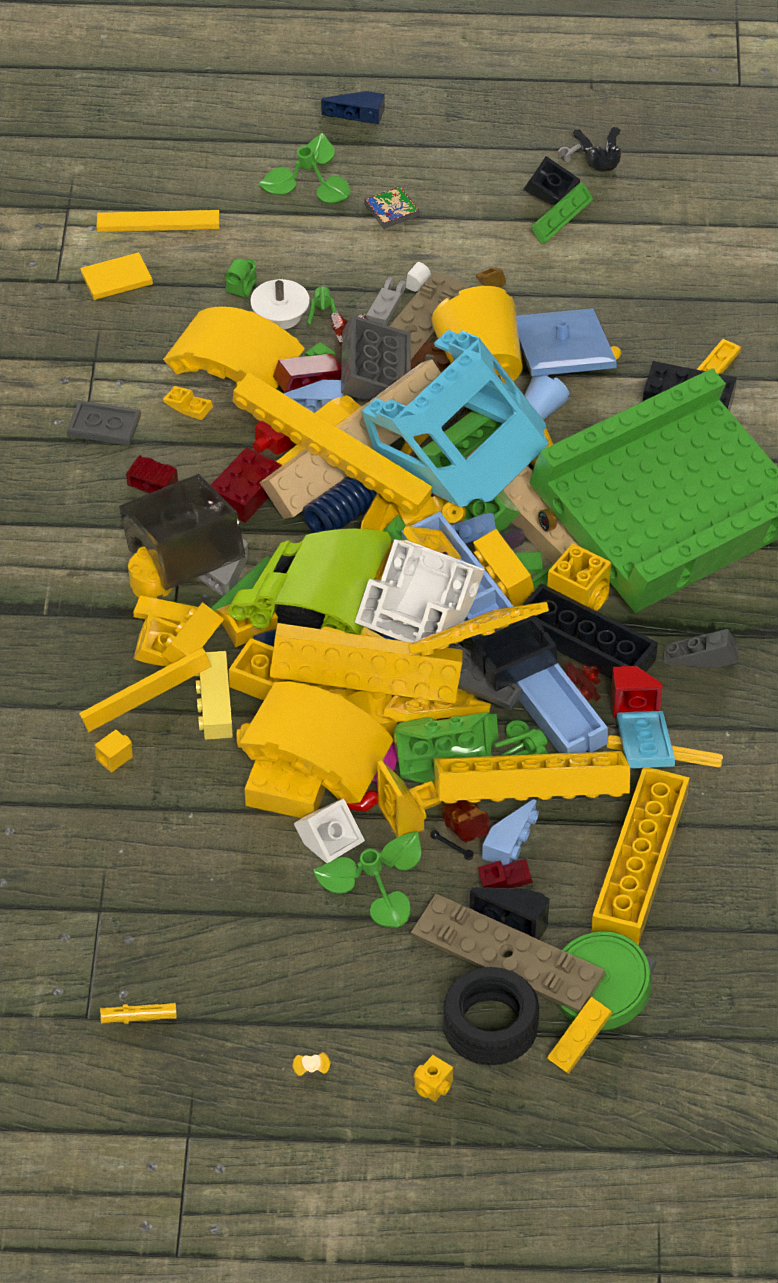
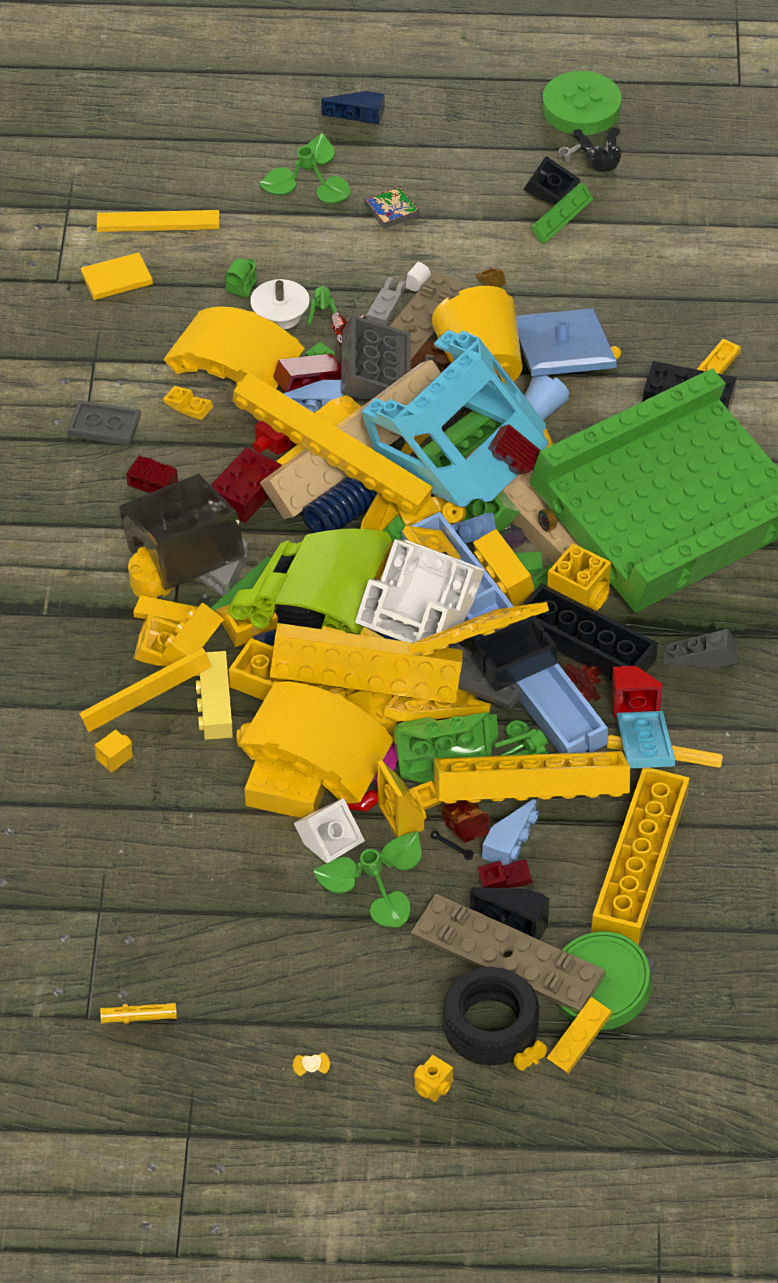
(514, 450): none -> dark red brick
(530, 1056): none -> yellow piece
(581, 102): none -> bright green brick

